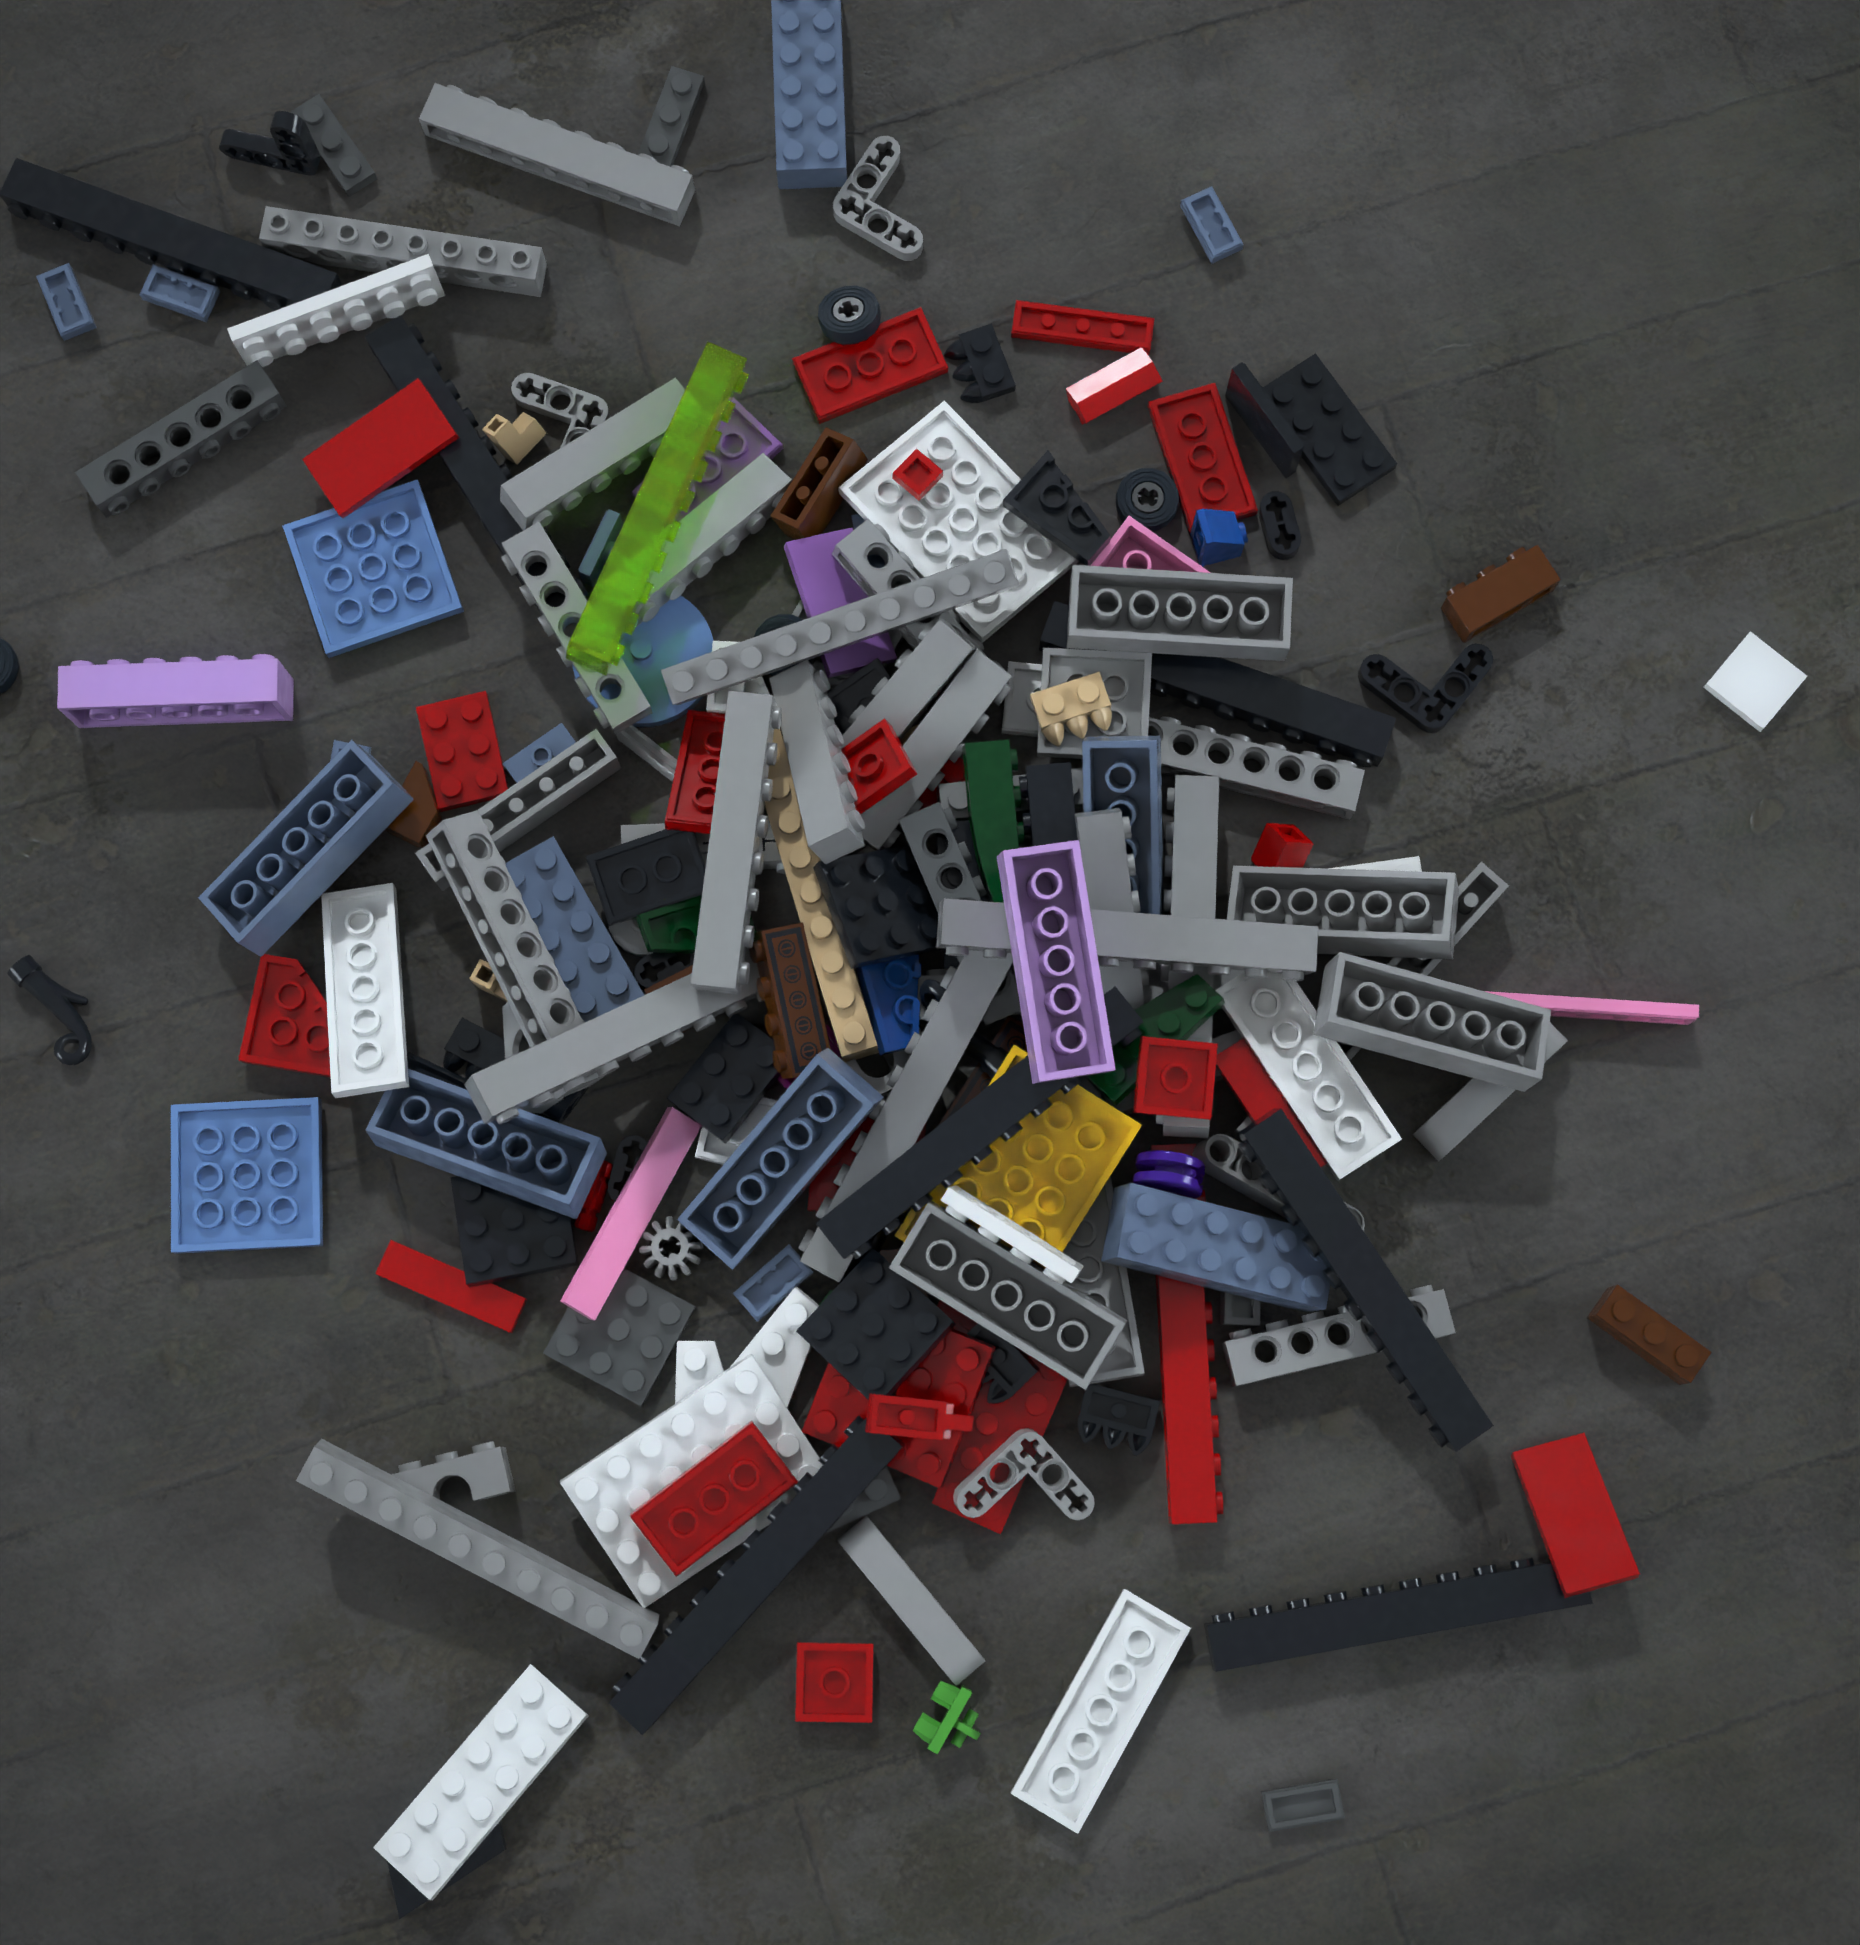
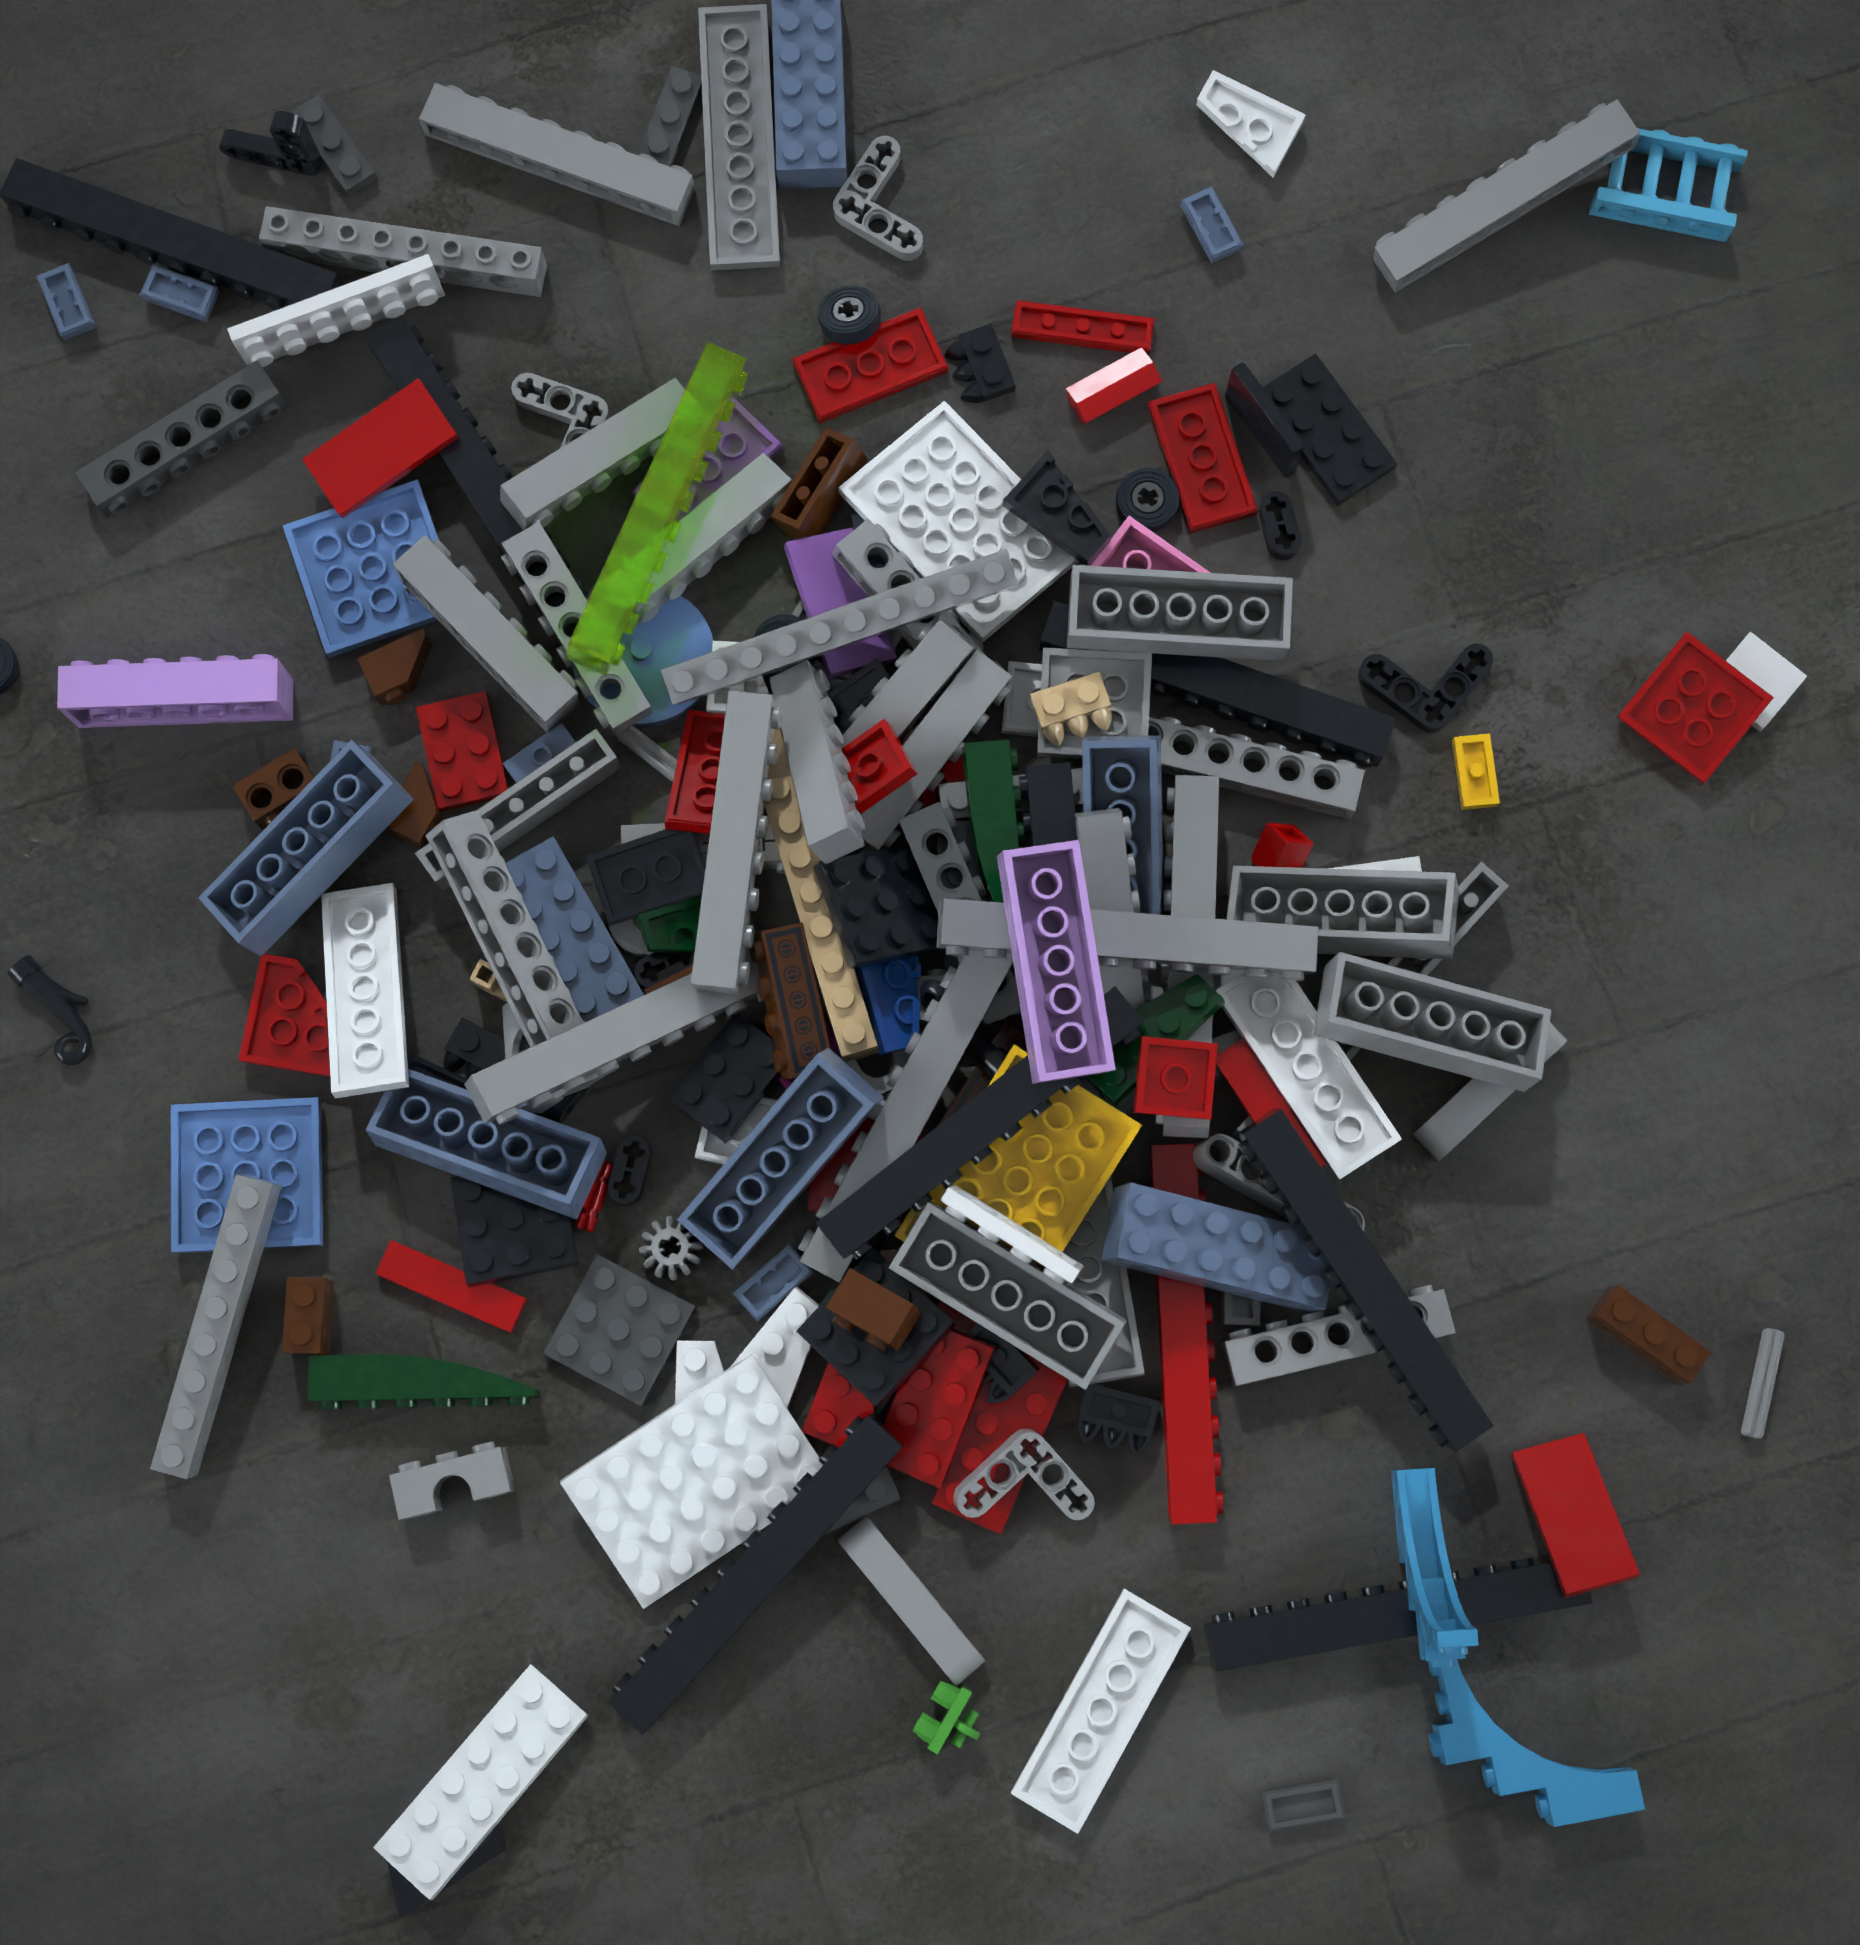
(216, 1326): none -> light grey brick
(273, 780): none -> reddish brown brick
(307, 1316): none -> reddish brown brick
(396, 667): none -> reddish brown slope
(405, 1380): none -> dark green slope
(478, 1548): light grey brick -> none
(486, 634): none -> light grey brick
(514, 439): tan piece -> none
(600, 547): sand blue plate -> none
(631, 1213): bright pink tile -> none
(713, 1498): red tile -> none
(738, 137): none -> light grey plate
(834, 1682): red plate -> none
(873, 1310): none -> reddish brown brick
(914, 1417): red hinge -> none
(917, 474): red plate -> none
(1170, 1172): dark purple head -> none
(1217, 536): blue slope -> none
(1251, 119): none -> white wing
(1440, 1618): none -> dark azure arch
(1475, 771): none -> yellow plate
(1499, 592): reddish brown brick -> none
(1505, 195): none -> light grey brick
(1565, 1791): none -> dark azure arch
(1610, 1008): bright pink tile -> none
(1676, 215): none -> medium azure fence
(1695, 707): none -> red plate
(1762, 1383): none -> light grey axle

